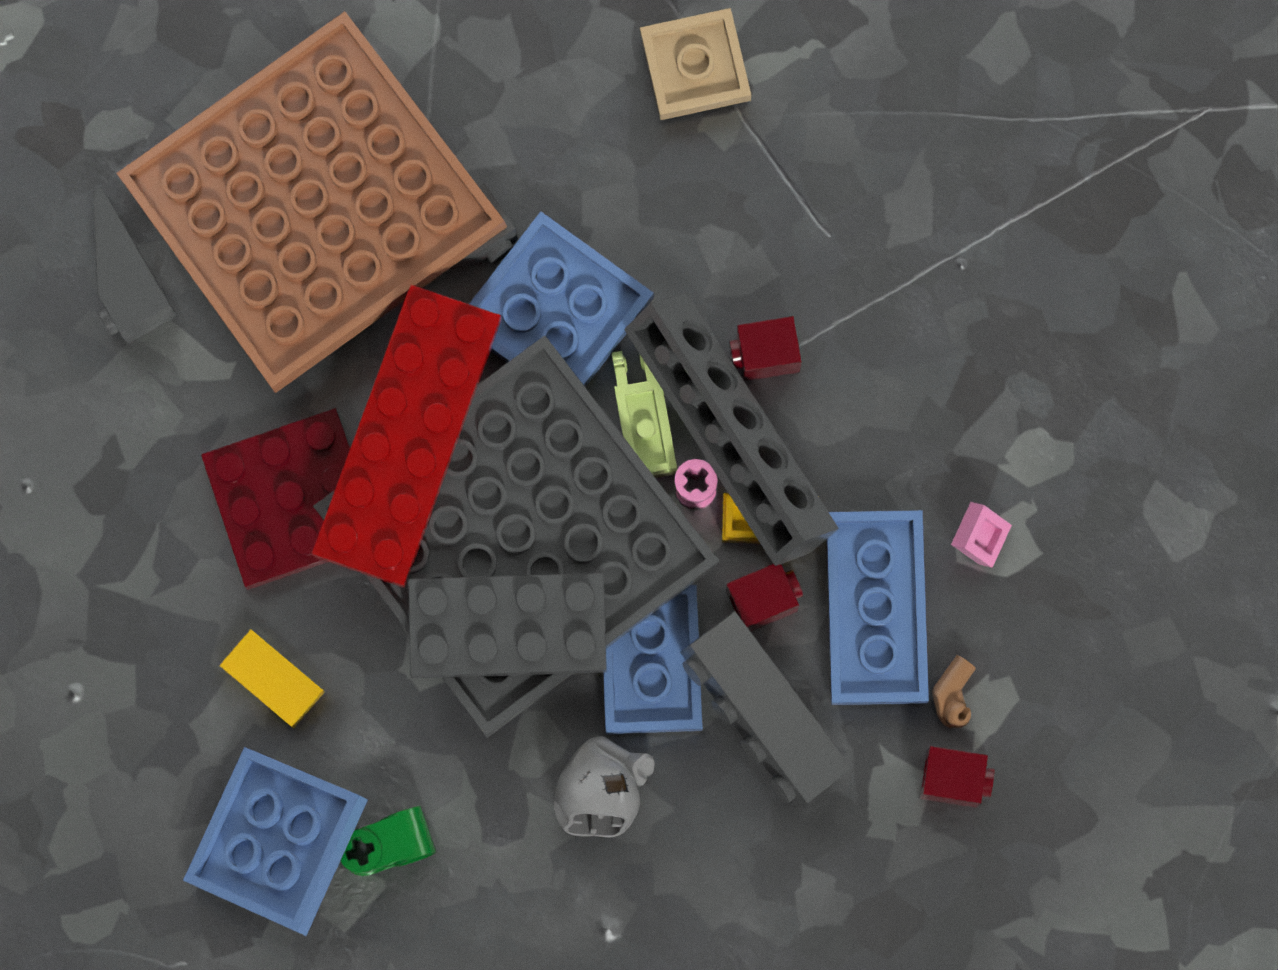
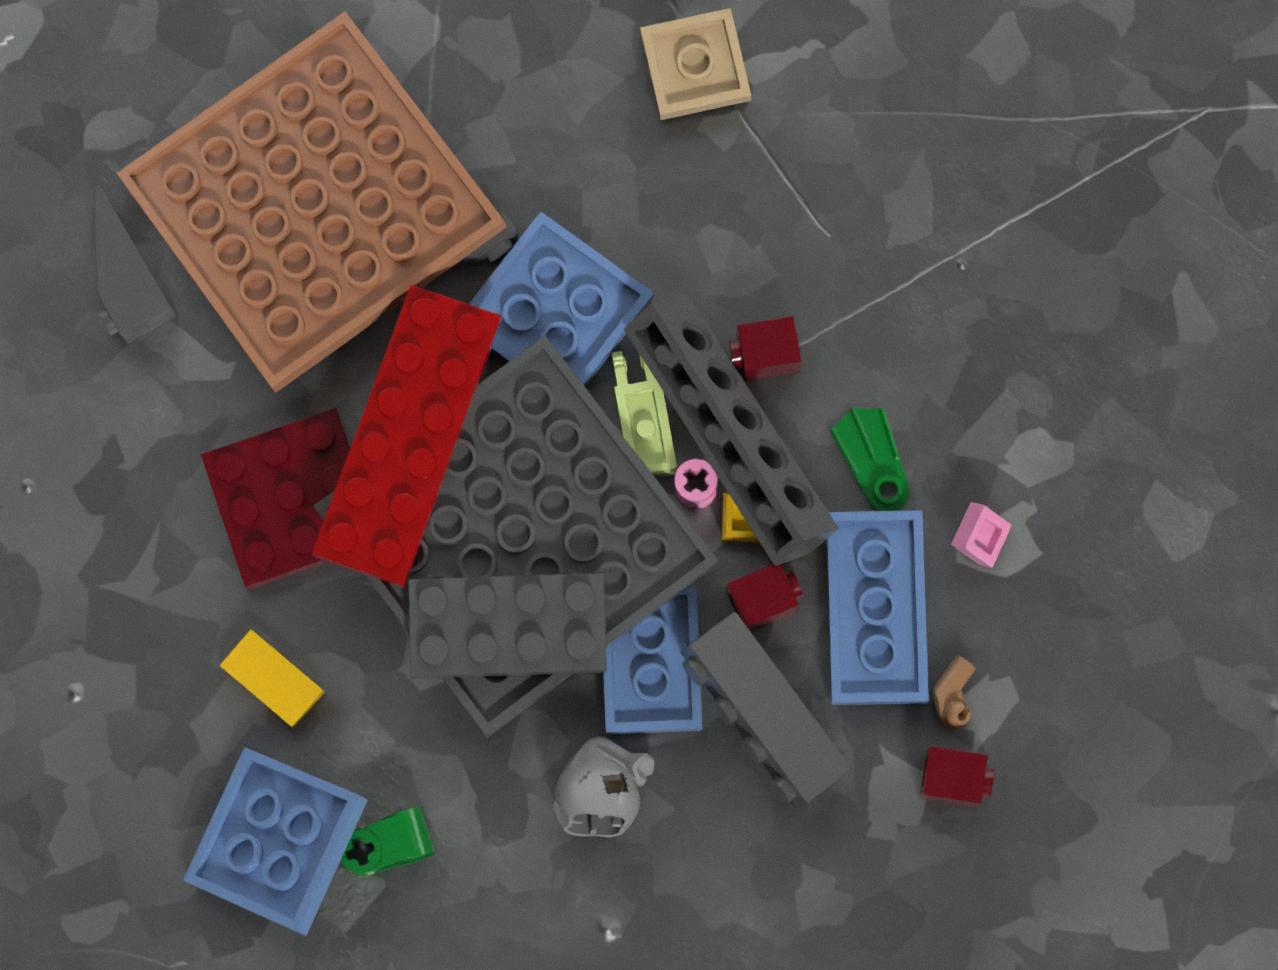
(872, 455): none -> green piece

